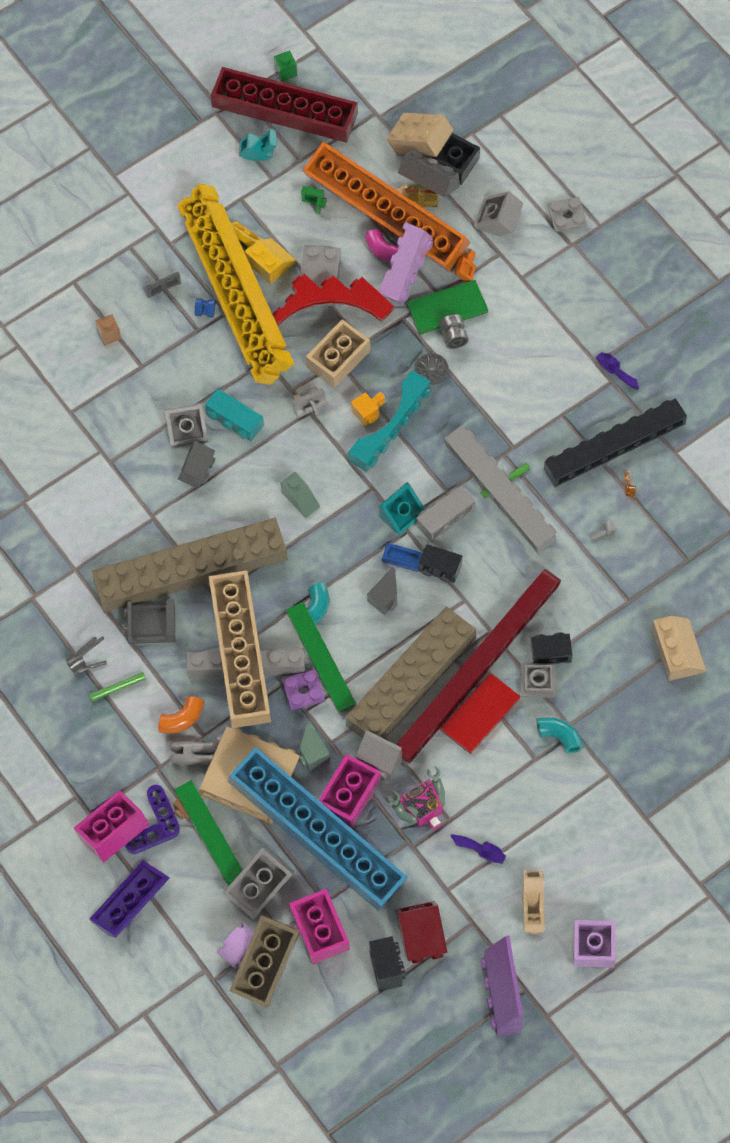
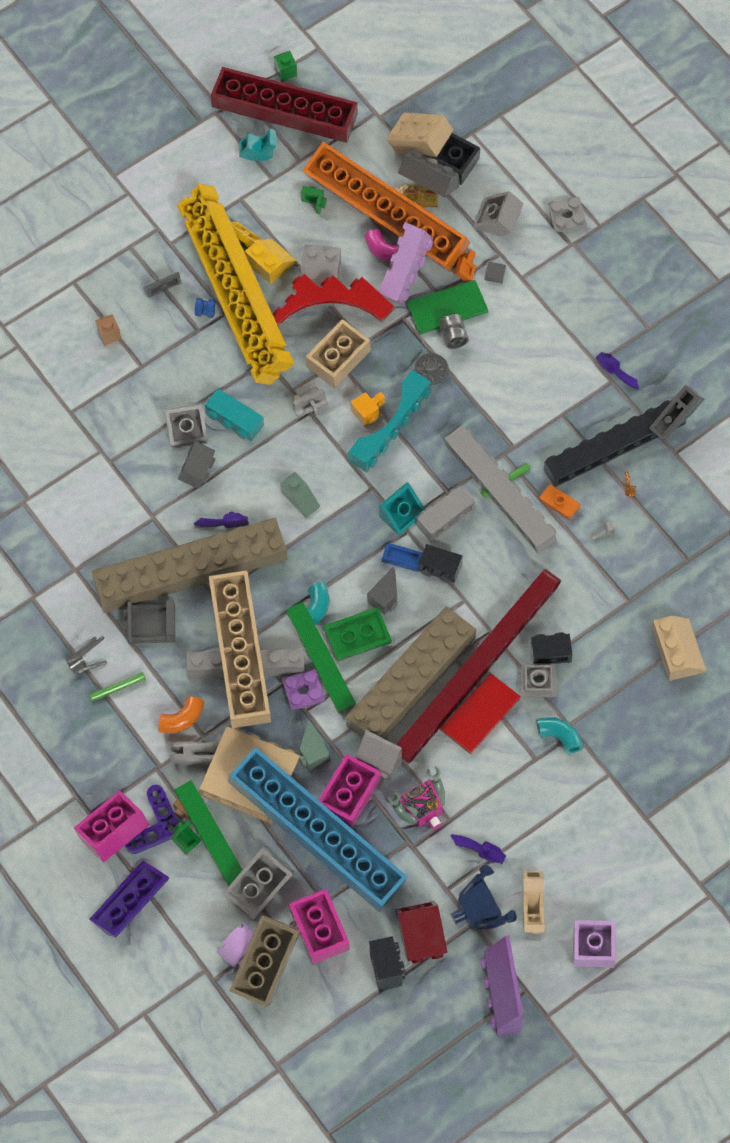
(185, 837): none -> green bracket
(229, 520): none -> dark purple piece
(357, 634): none -> green plate
(478, 905): none -> dark blue torso
(495, 272): none -> dark grey tile
(559, 502): none -> orange plate
(676, 412): none -> dark grey slope

